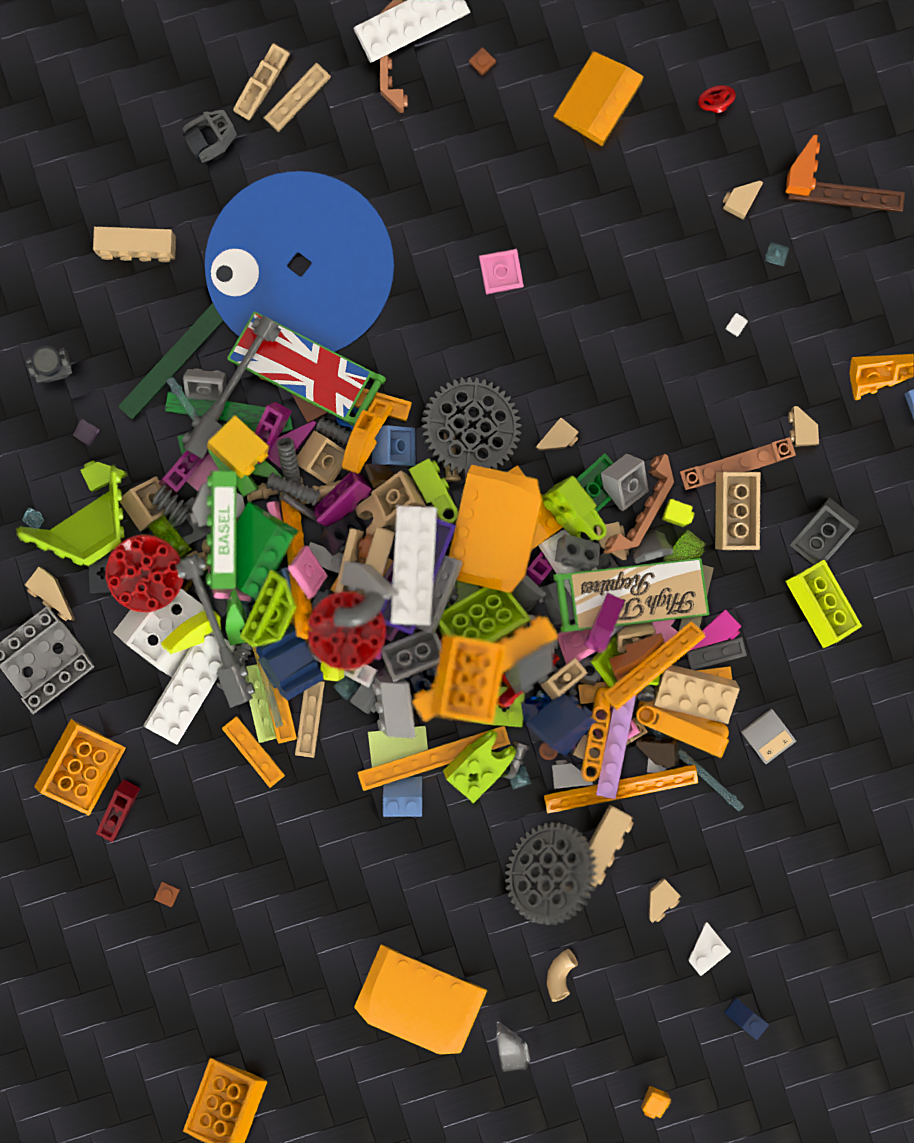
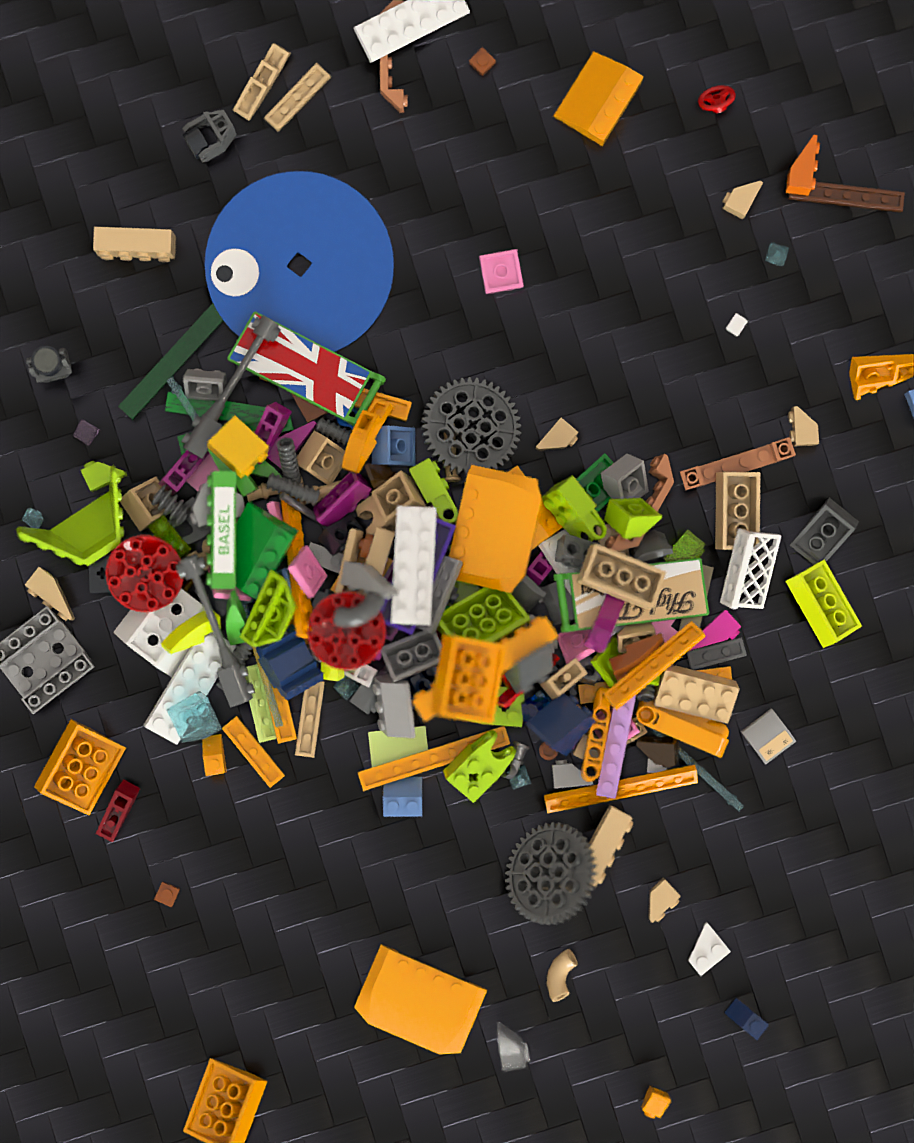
(194, 718): none -> clear light blue slope
(213, 755): none -> light orange slope
(621, 576): none -> tan brick
(631, 516): none -> lime slope
(678, 513): neon yellow brick -> none
(739, 568): none -> white fence

